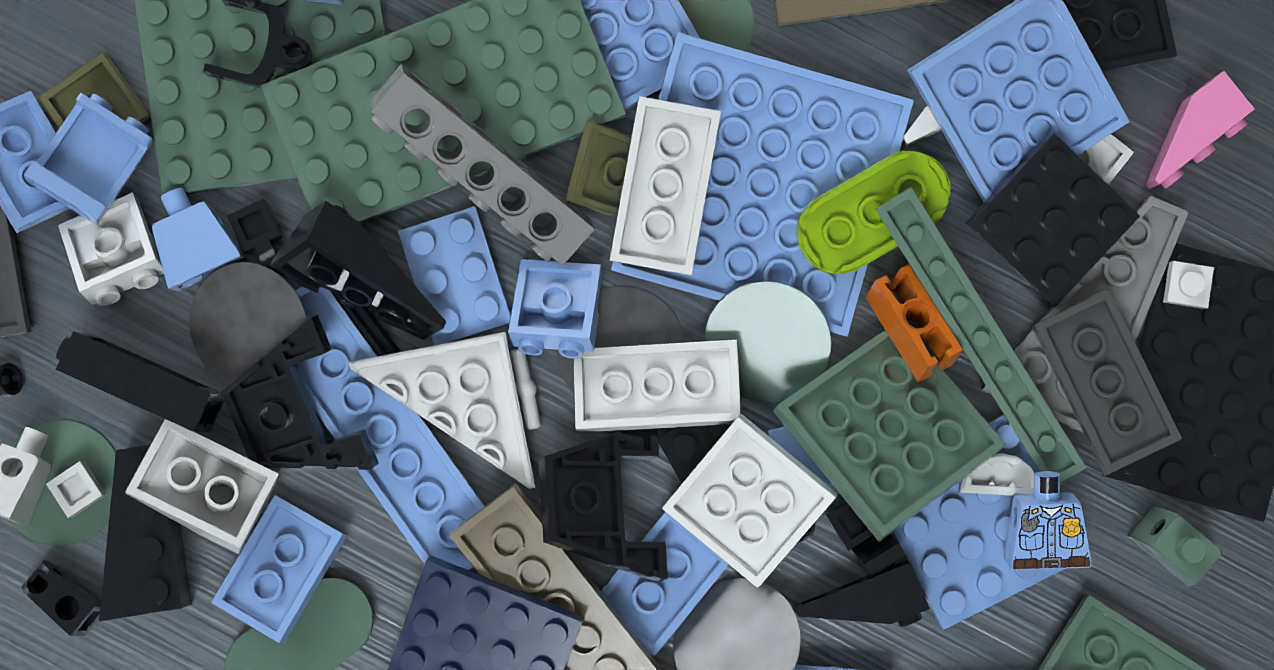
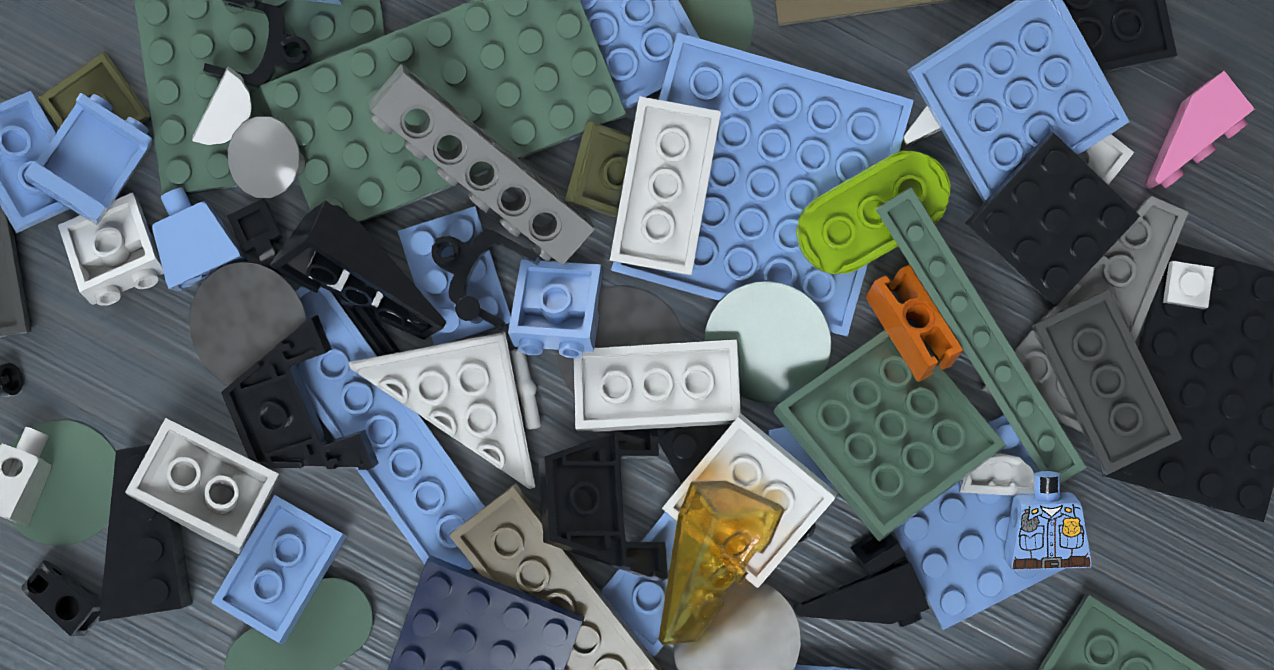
(76, 489): white plate -> none
(139, 381): black piece -> none
(226, 110): none -> white tile
(264, 157): none -> light grey dish
(462, 266): none -> black piece
(712, 544): none -> clear yellow wedge
(848, 526): black plate -> none
(1176, 545): sand green torso -> none

